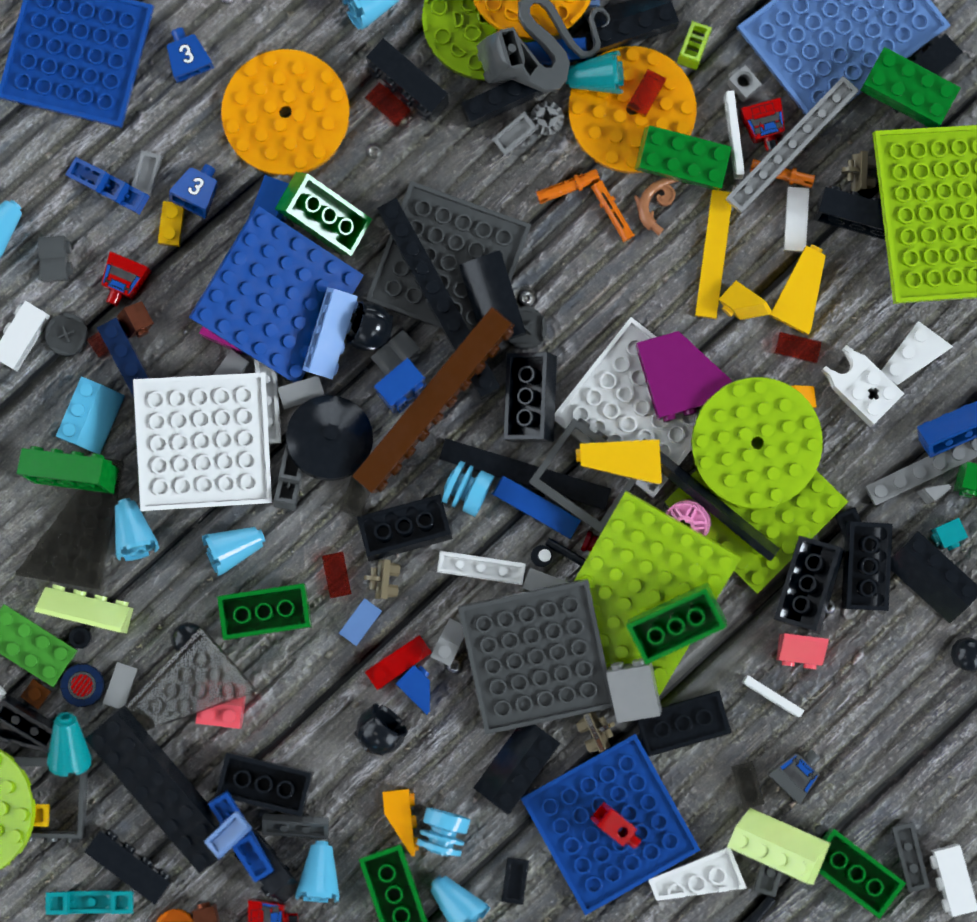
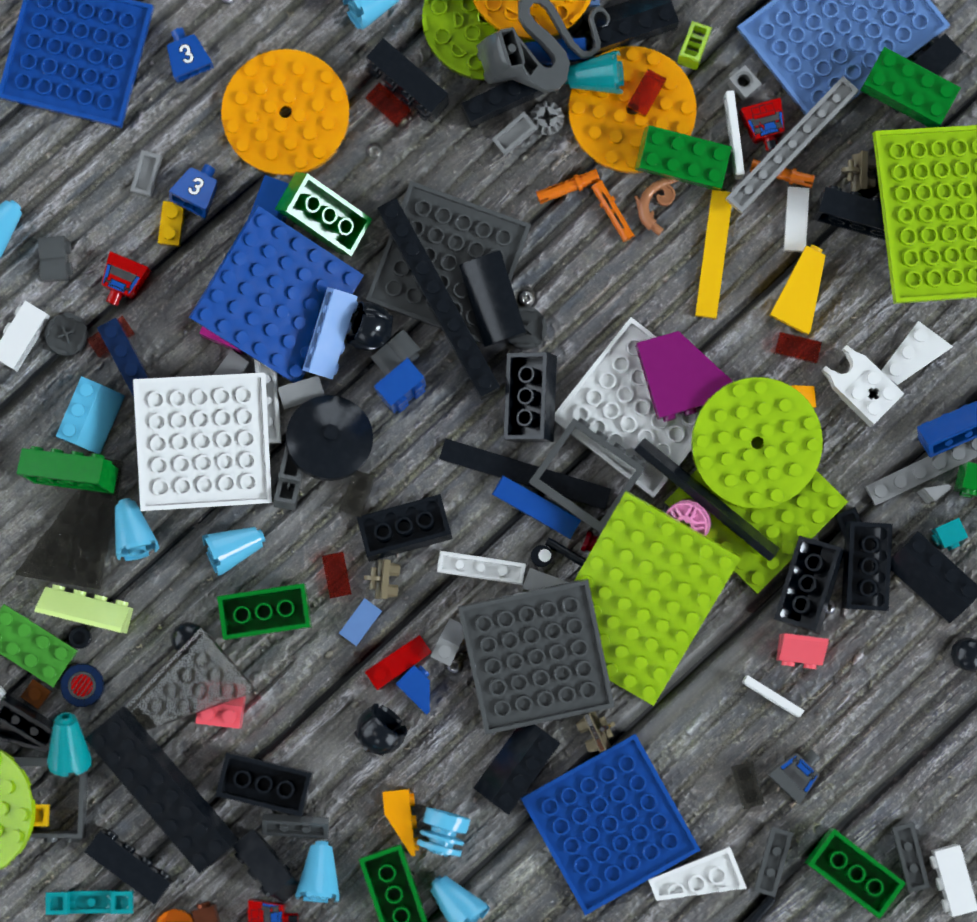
(107, 185): blue slope -> none
(120, 685): light grey tile -> none
(135, 320): copper brick -> none
(228, 834): medium blue tile -> none
(248, 847): blue slope -> none
(434, 400): reddish brown brick -> none
(467, 488): medium azure wheel -> none
(515, 880): black tile -> none
(611, 822): red torso -> none
(628, 459): yellow slope -> none
(633, 691): light grey brick -> none
(676, 623): green brick -> none
(684, 724): black tile -> none
(743, 303): yellow slope -> none
(779, 845): yellowish green slope -> none

